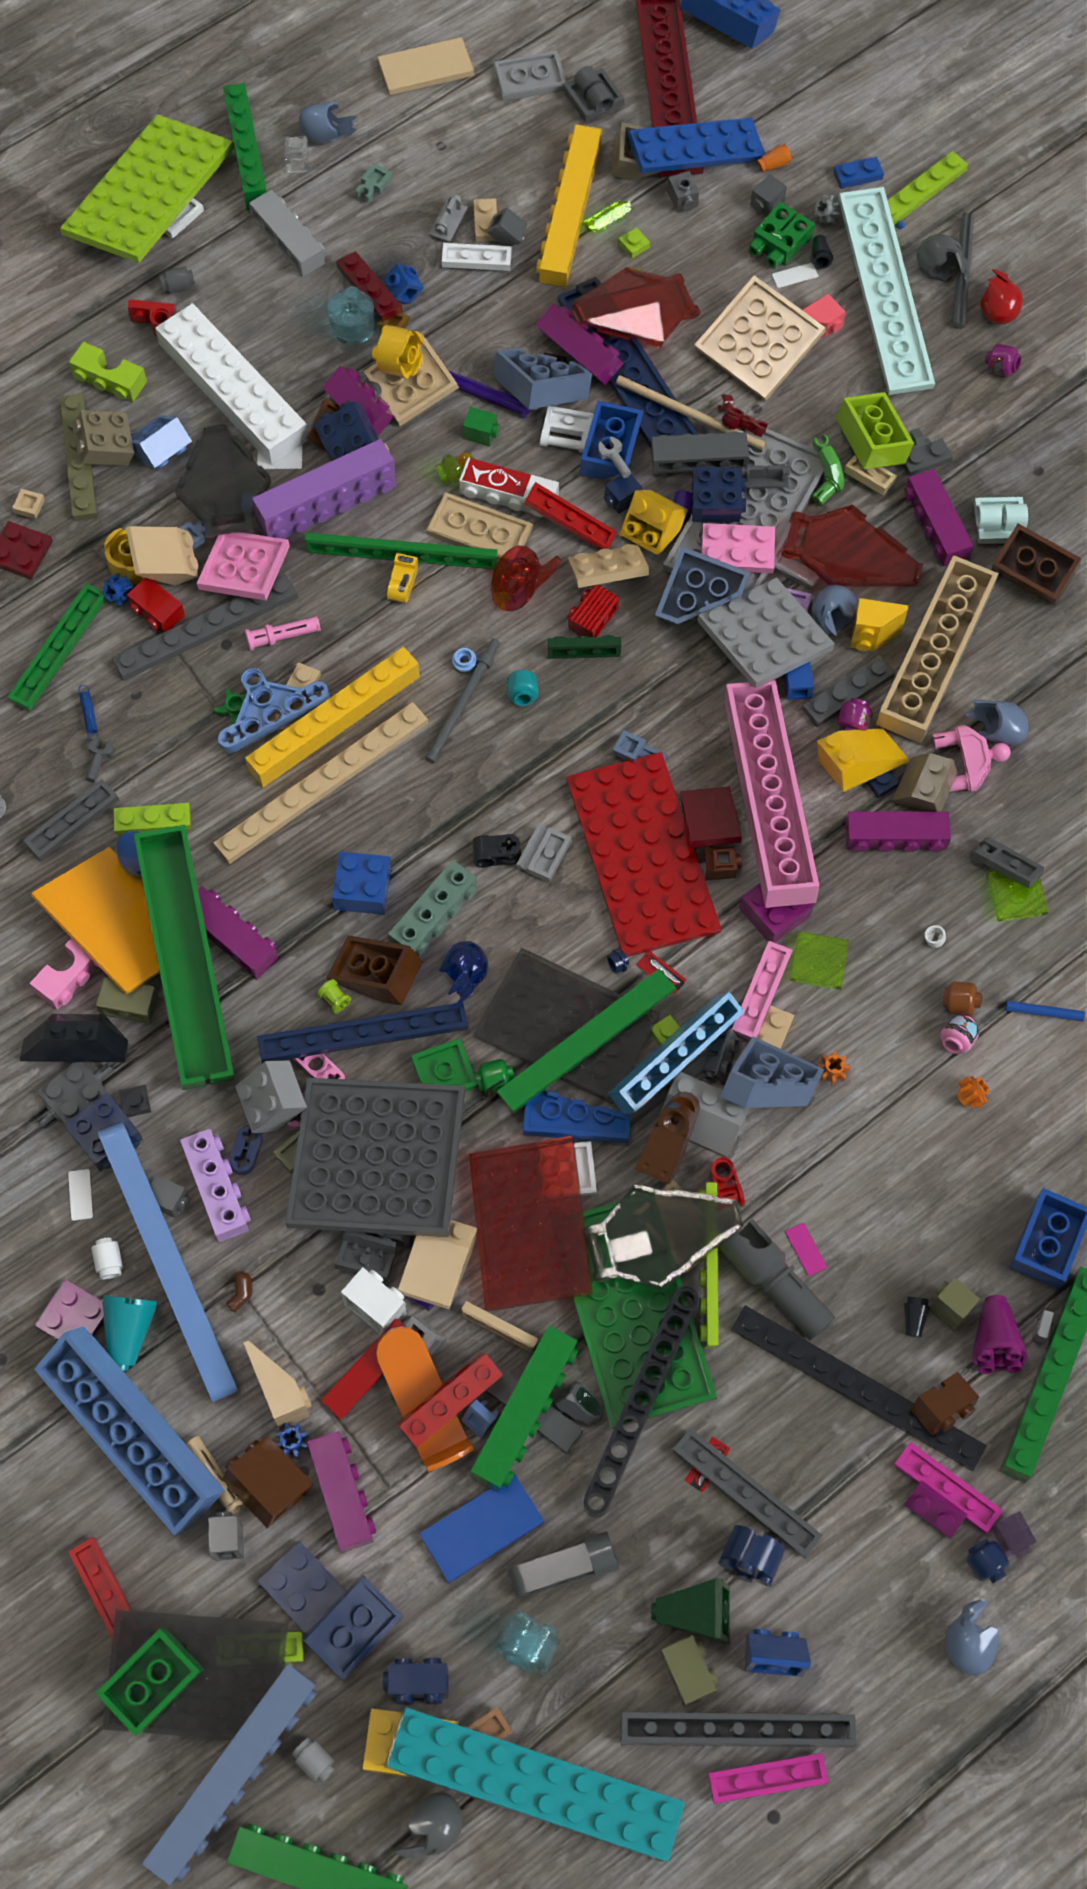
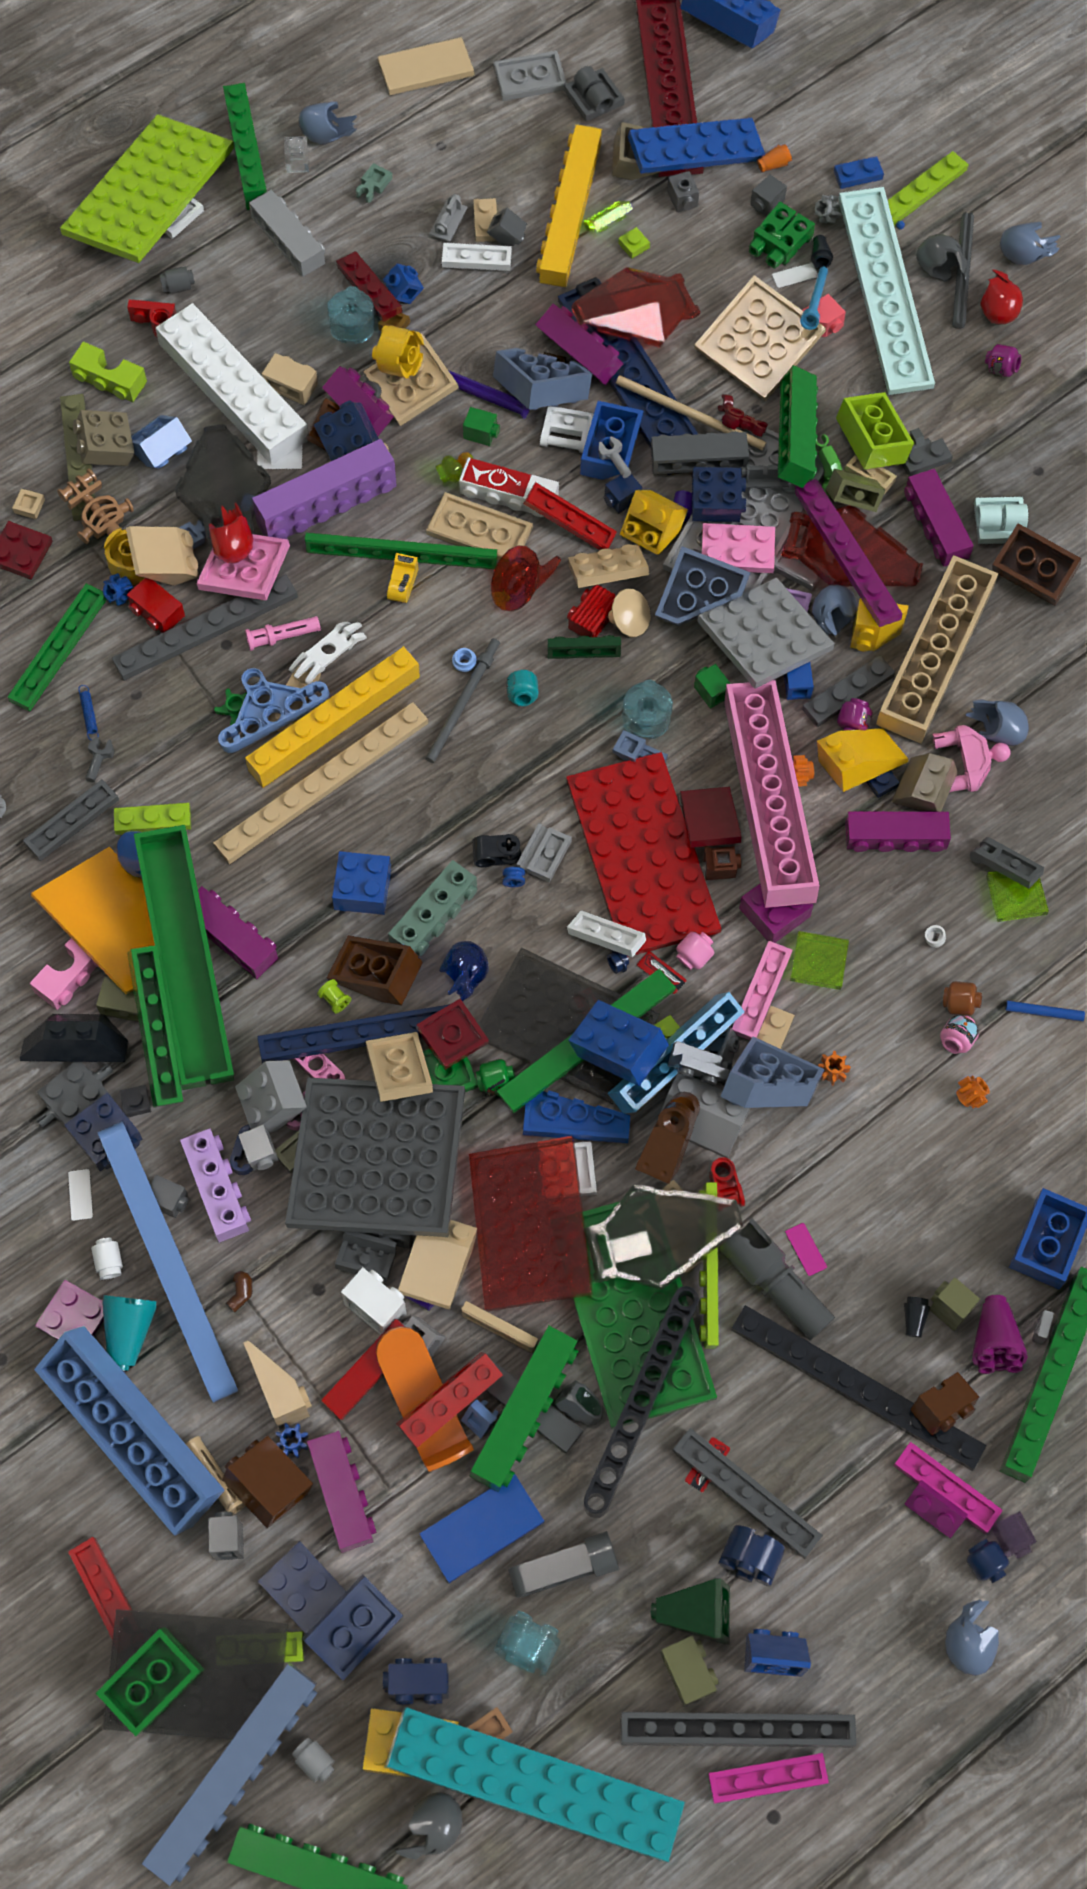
(107, 522): none -> medium nougat piece
(155, 1026): none -> green brick
(234, 539): none -> red helmet
(258, 1148): none -> light grey brick
(290, 378): none -> tan brick
(318, 659): none -> white piece
(399, 1066): none -> tan plate
(452, 1034): none -> dark red plate
(513, 877): none -> blue bush
(606, 933): none -> white plate
(618, 1042): none -> blue brick
(630, 613): none -> tan dish
(647, 709): none -> clear light blue brick
(695, 950): none -> bright pink head
(697, 1062): none -> bracket
(711, 685): none -> green brick
(798, 427): none -> green brick
(803, 769): none -> orange gear
(811, 317): none -> dark azure piece
(848, 553): none -> magenta plate
(855, 490): none -> olive brick
(1020, 246): none -> sand blue helmet

